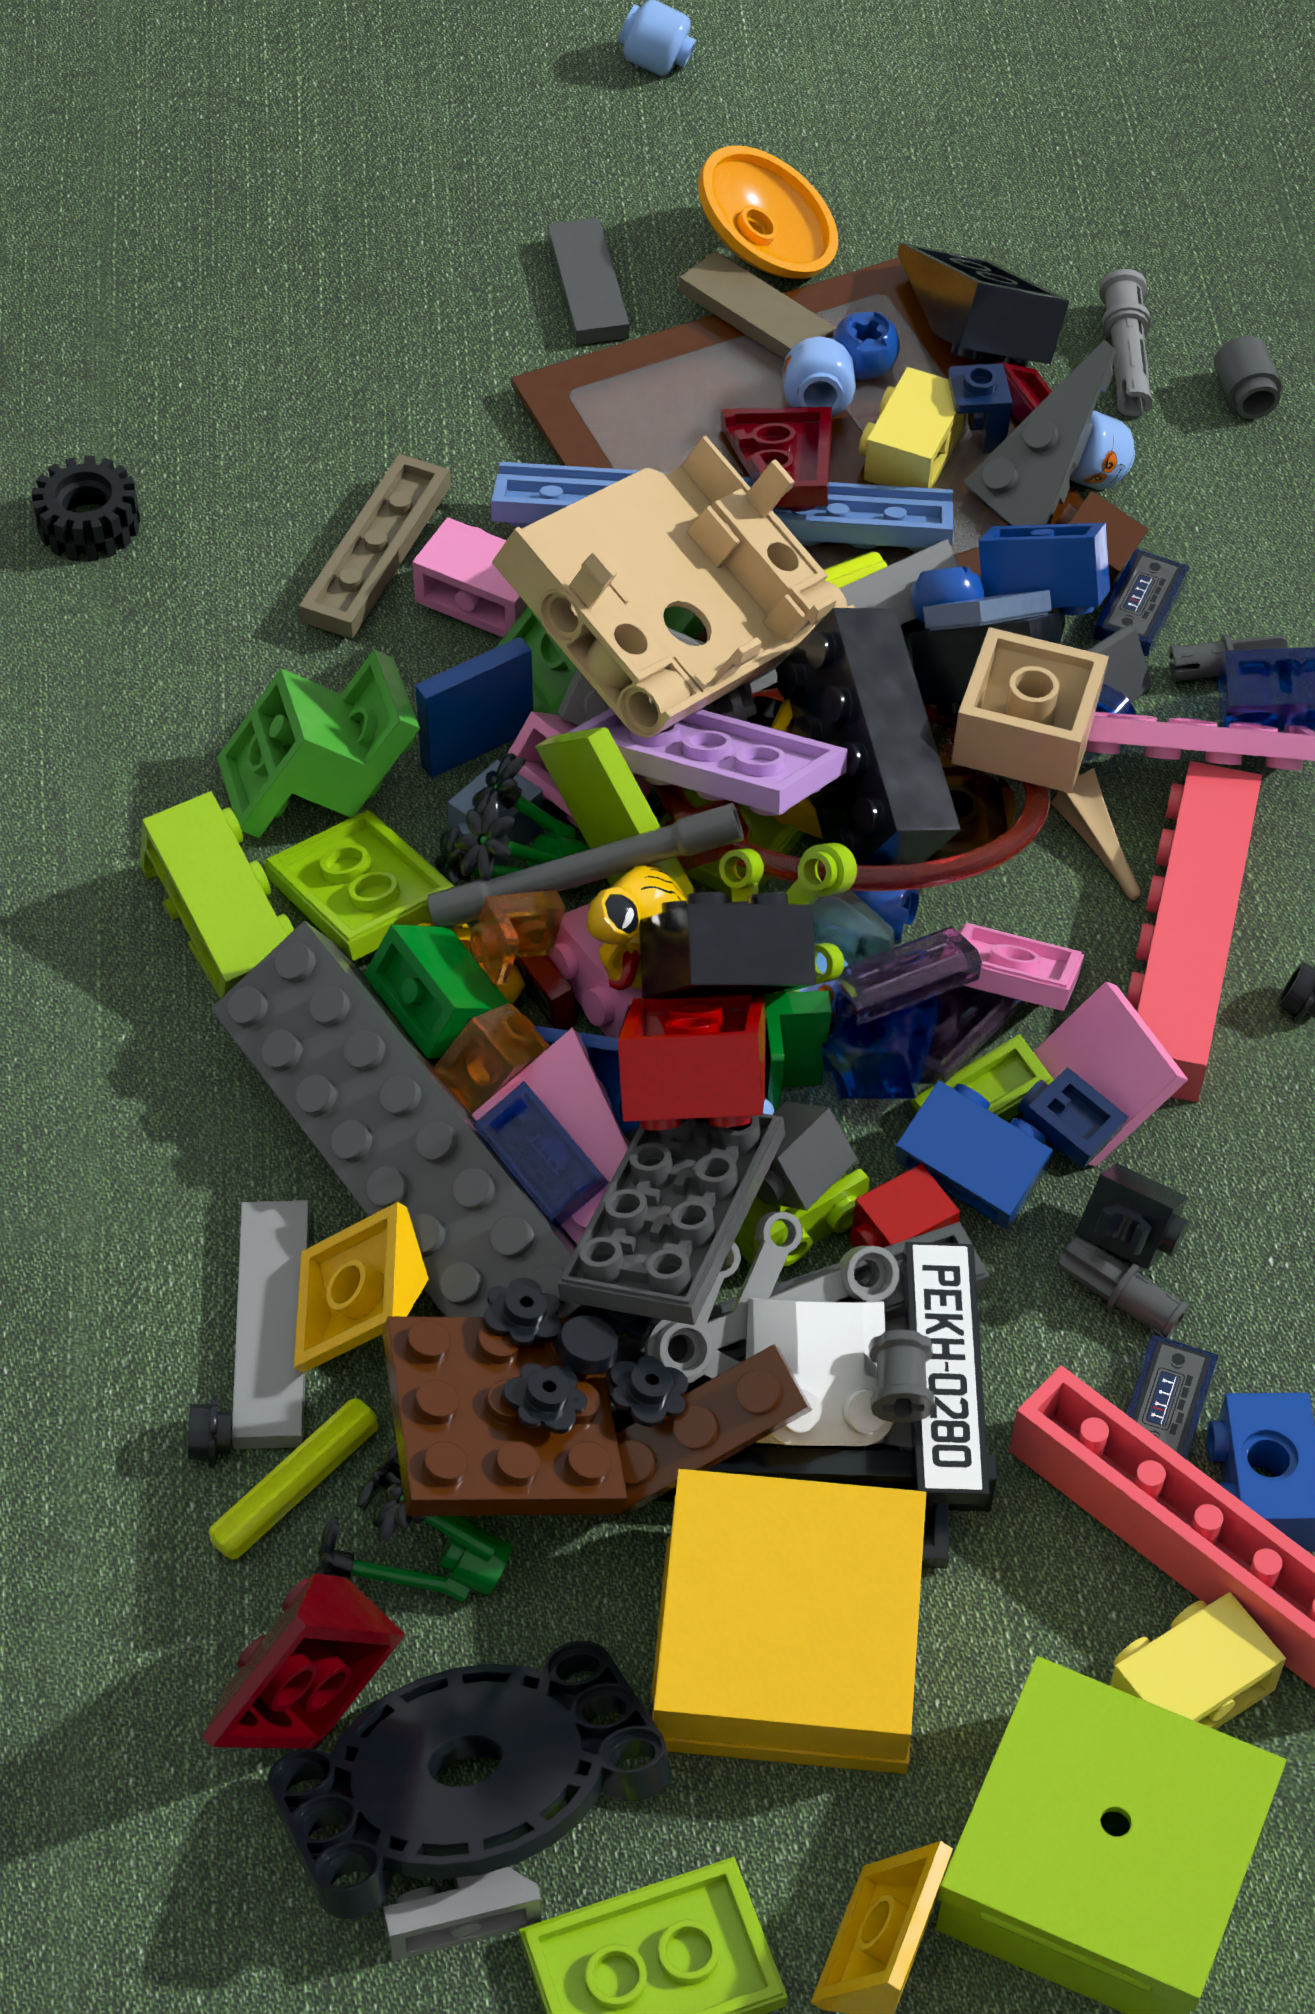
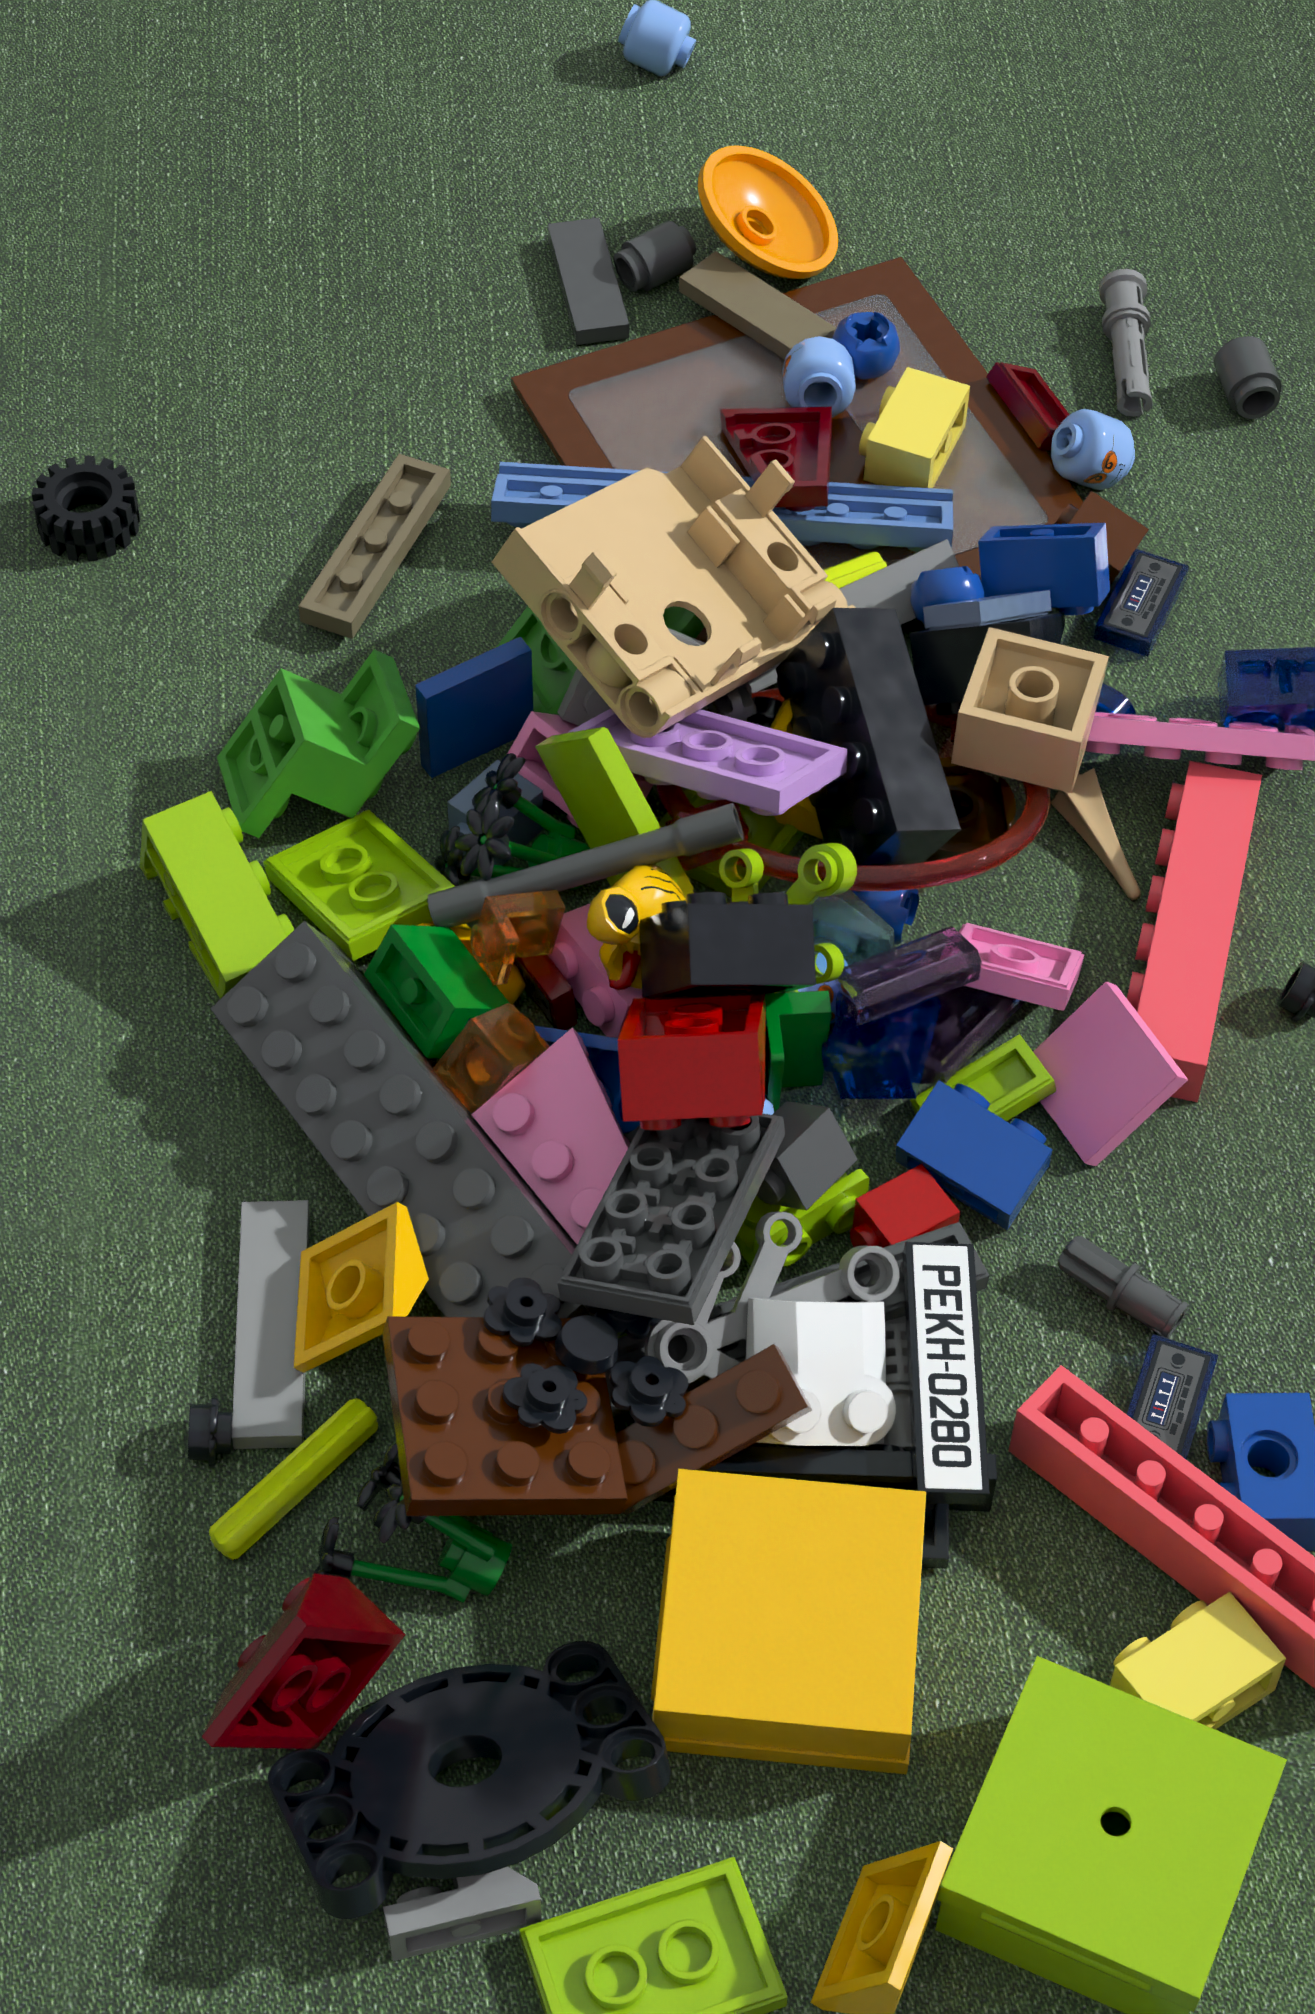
(459, 579): bright pink brick -> none
(541, 1154): clear blue tile -> none
(655, 256): none -> dark grey brick
(901, 1376): dark grey bush -> none
(984, 306): black slope -> none
(986, 399): dark blue bracket -> none
(1034, 463): dark grey wing -> none
(1072, 1116): dark blue bracket -> none
(1126, 663): dark grey slope -> none
(1134, 1216): black brick -> none
(1205, 659): dark grey axle -> none

